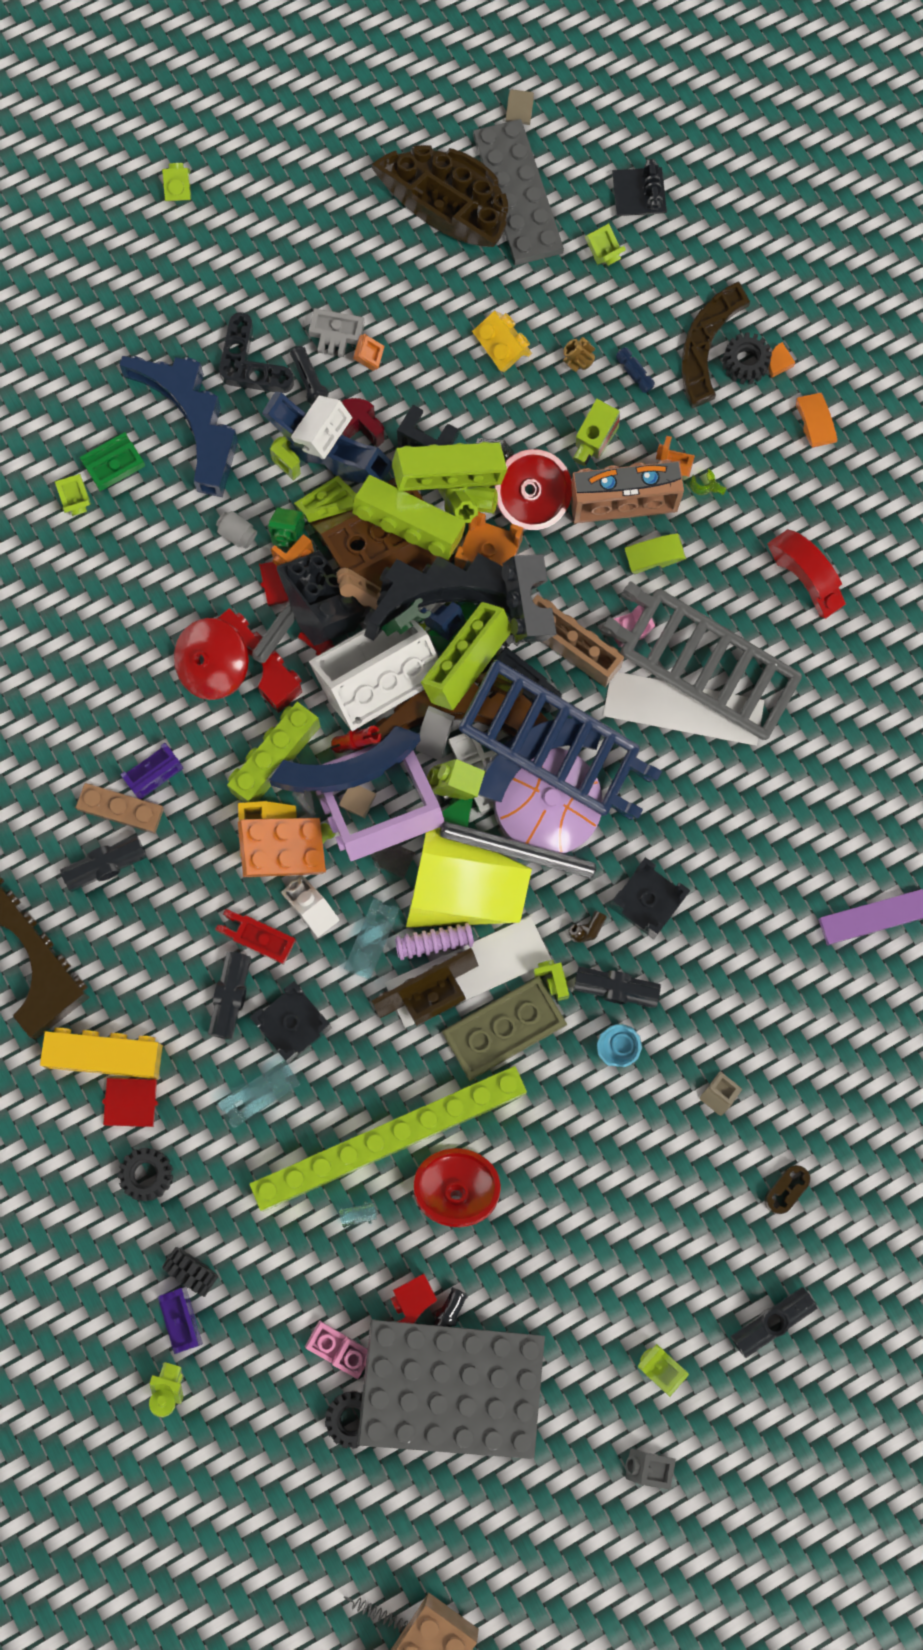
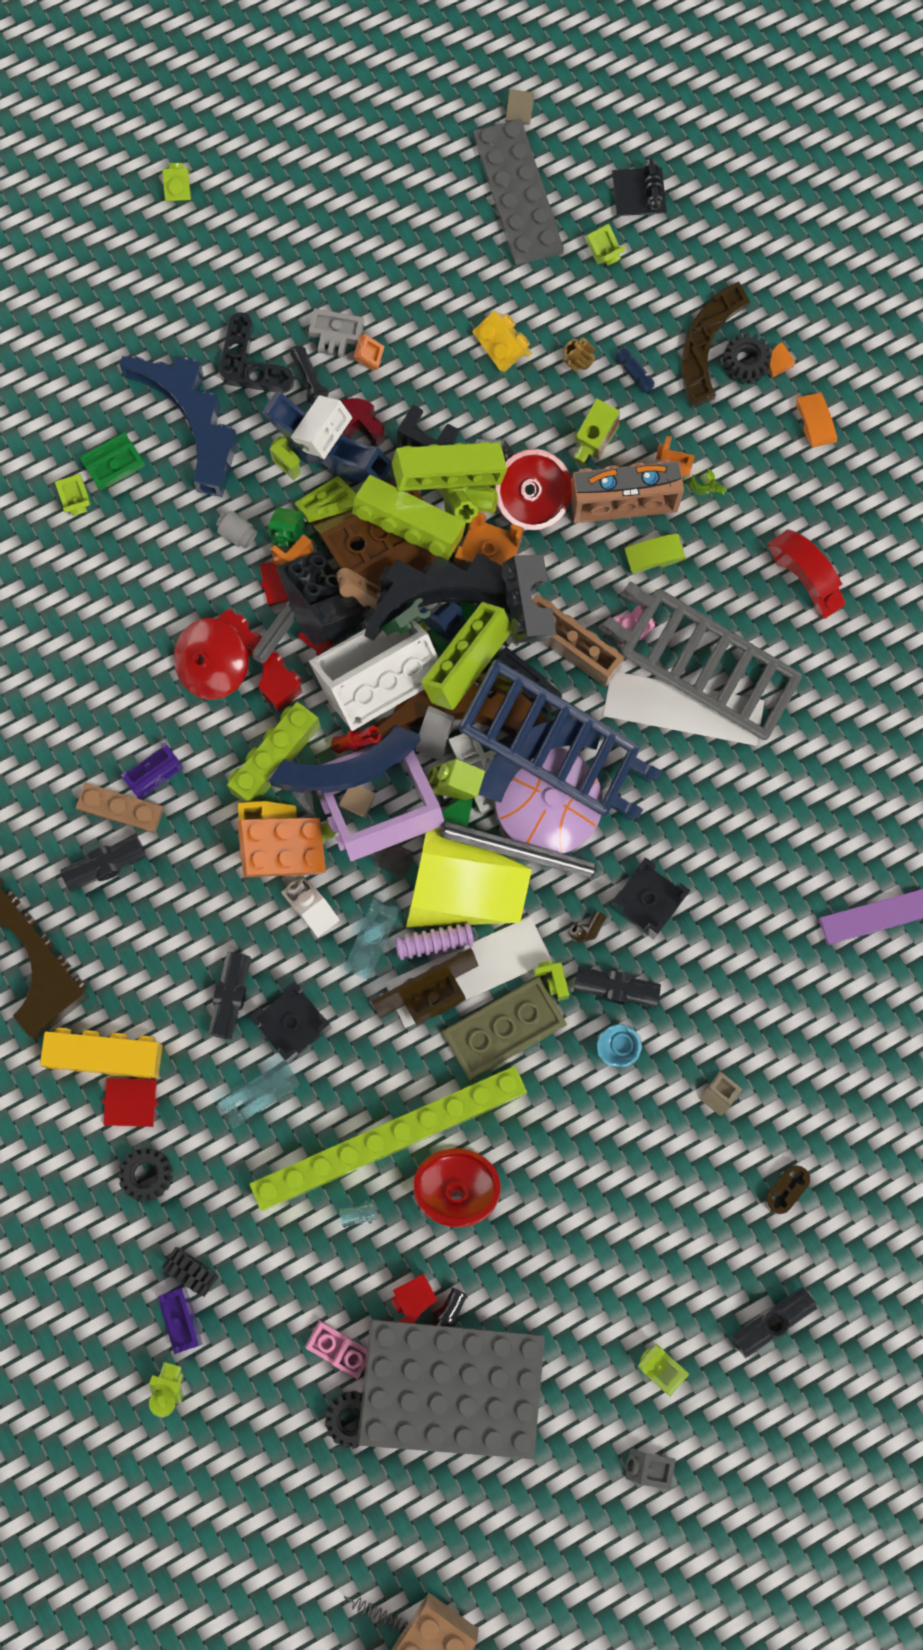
(258, 937): red hinge -> none
(447, 192): dark brown brick -> none

